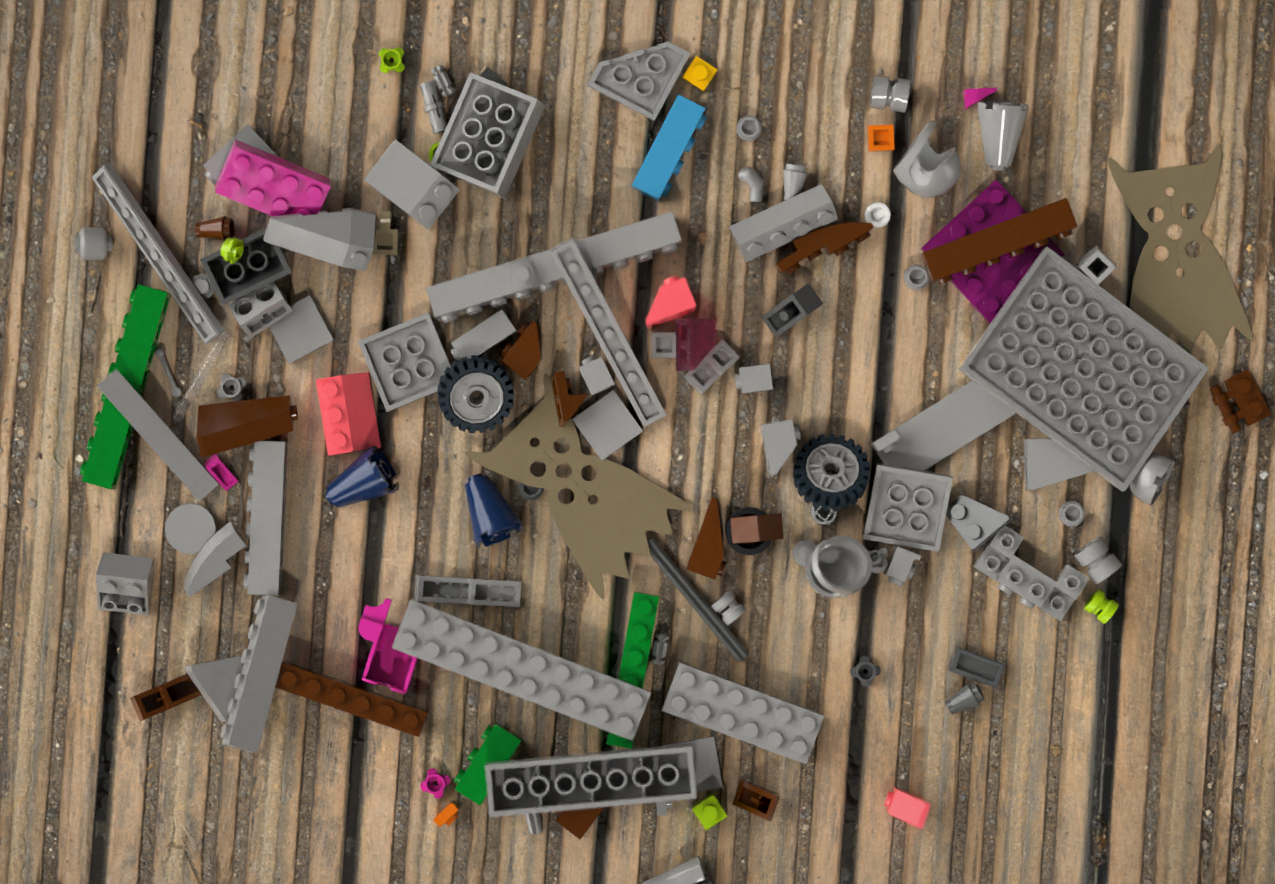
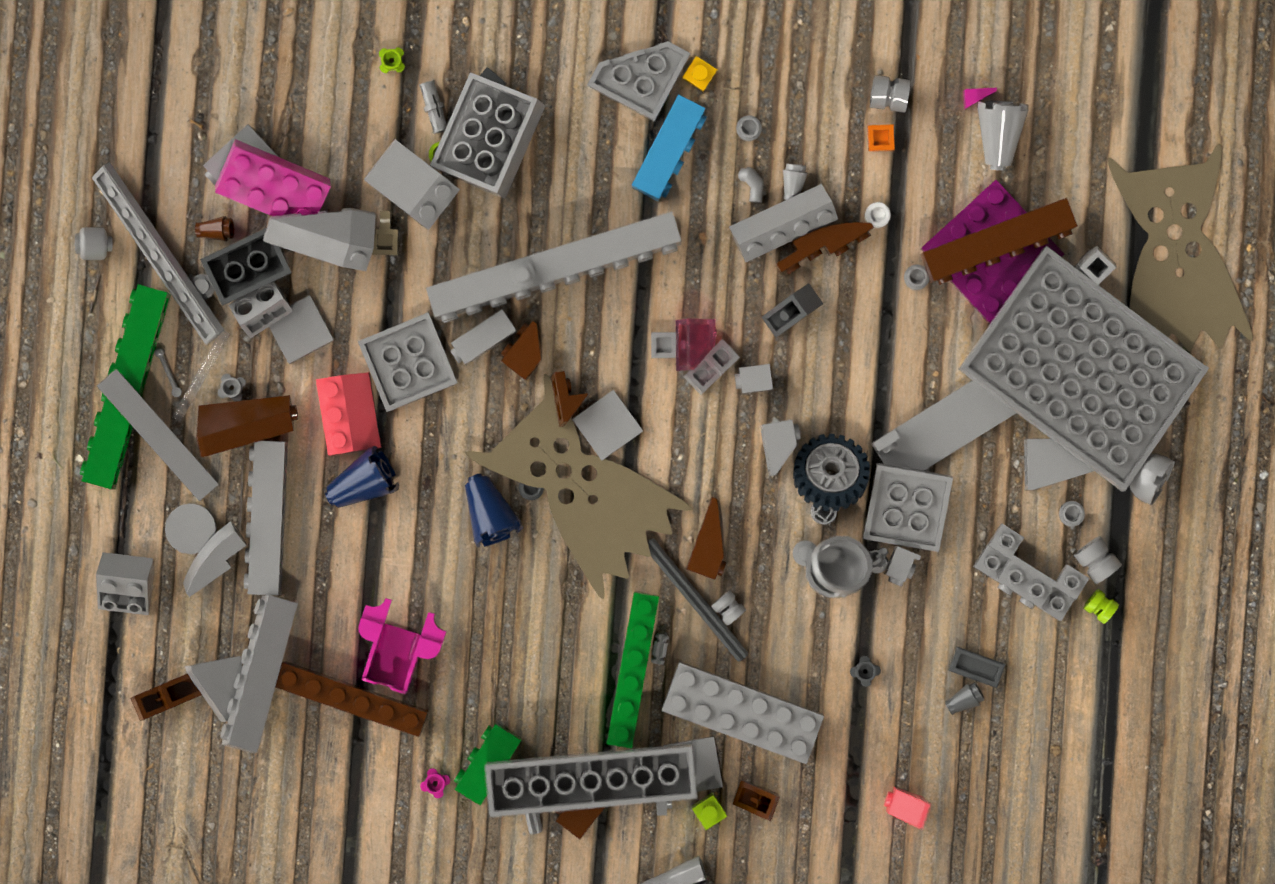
(220, 472): dark pink piece -> none
(232, 249): lime plate -> none
(442, 81): light grey piece -> none
(447, 815): orange plate -> none
(467, 591): light grey slope -> none
(471, 376): wheel -> none
(521, 670): light grey plate -> none
(596, 375): light grey brick -> none
(607, 332): light grey plate -> none
(671, 302): coral slope -> none
(746, 550): black tyre -> none
(757, 528): reddish brown slope -> none
(925, 170): light grey piece -> none
(975, 520): wing -> none
(1246, 397): reddish brown plate -> none

